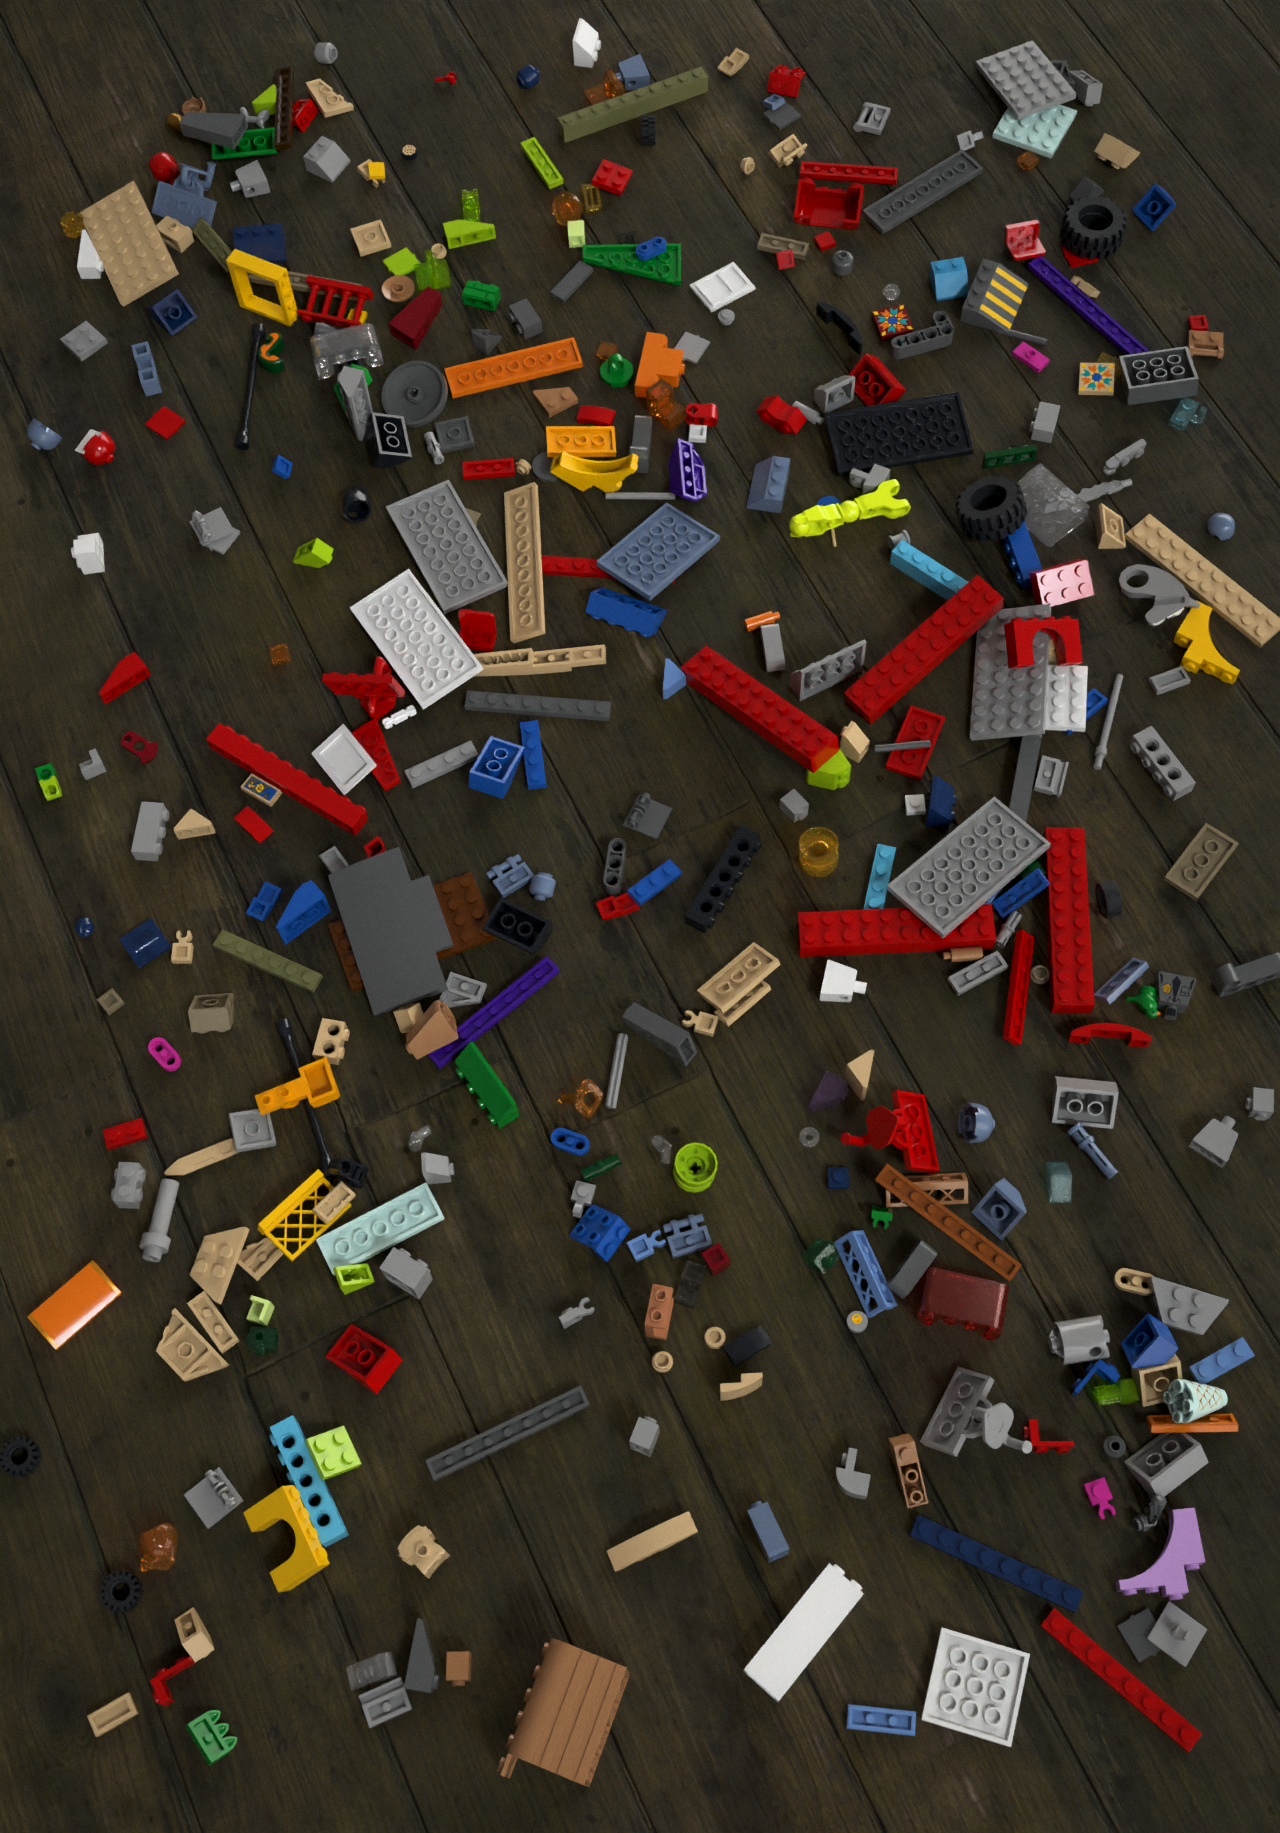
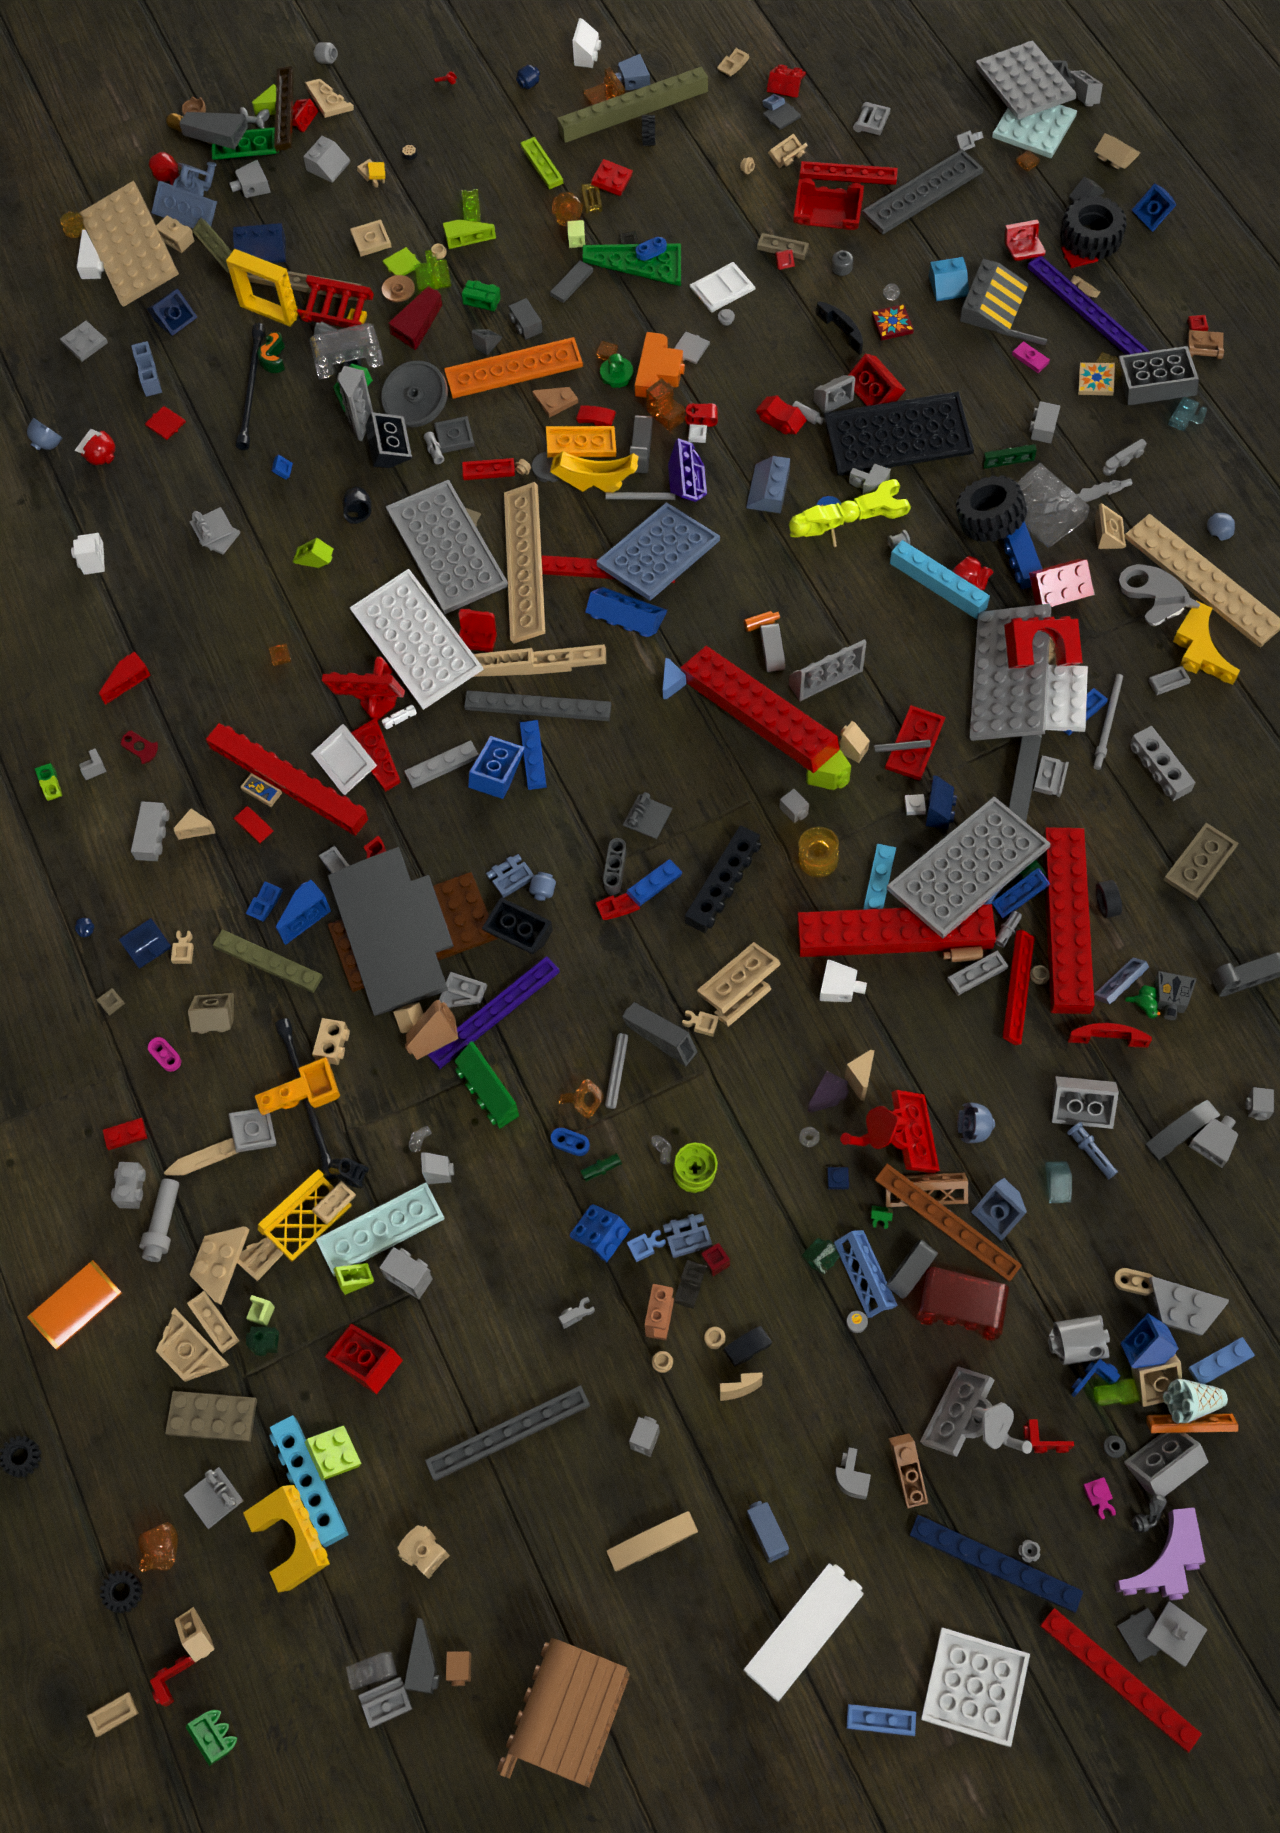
(211, 1416): none -> dark tan plate
(581, 1196): light grey plate -> none
(824, 241): red tile -> none
(923, 649): red brick -> none
(924, 340): dark grey beam -> none
(971, 571): none -> red piece
(1033, 1546): none -> light grey plate
(1182, 1129): none -> dark grey slope

